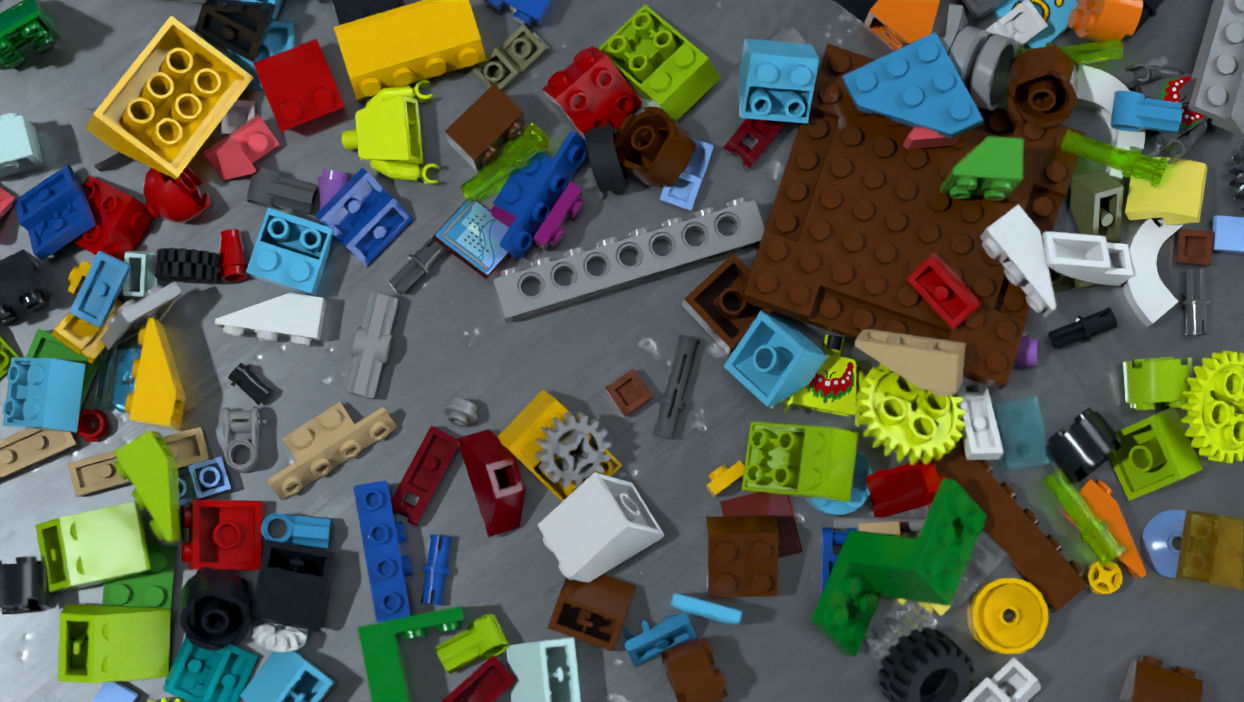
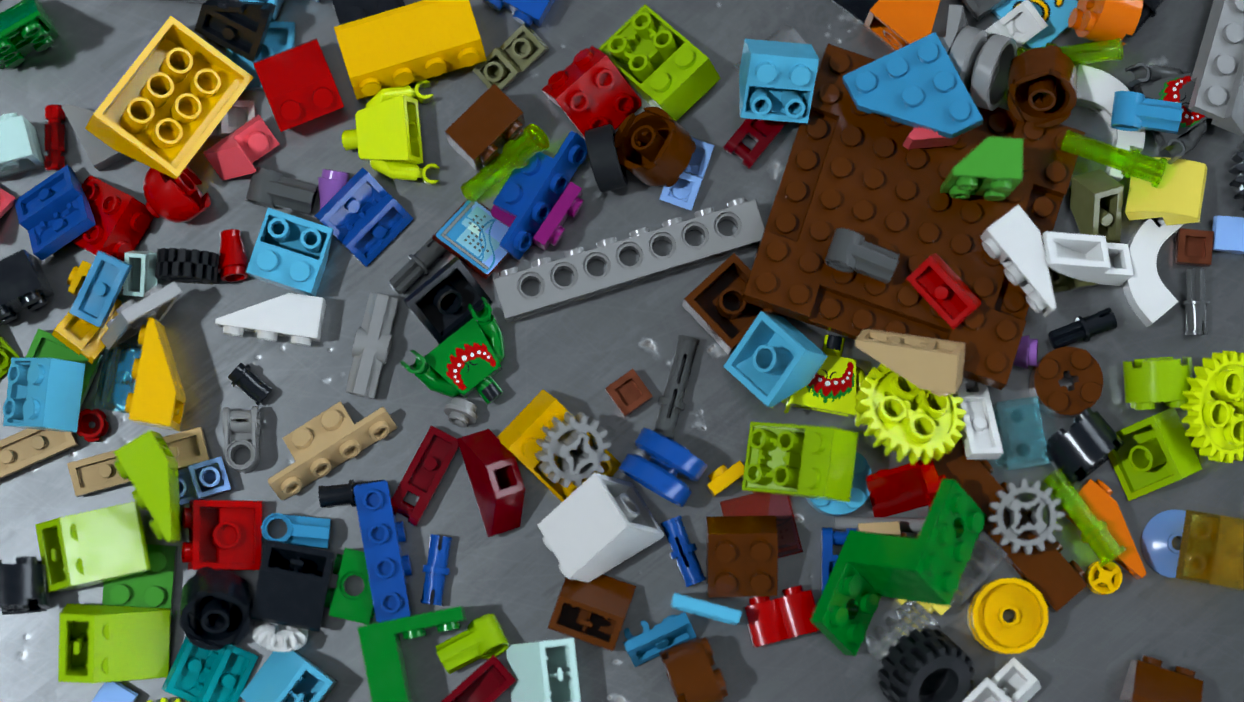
(54, 138): none -> red axle
(339, 494): none -> black axle
(340, 602): none -> green brick
(444, 300): none -> black slope
(465, 359): none -> green torso
(664, 465): none -> blue wheel
(676, 532): none -> blue pin
(781, 617): none -> red brick
(852, 253): none -> dark grey piece
(1038, 527): none -> light grey gear
(1074, 364): none -> reddish brown brick

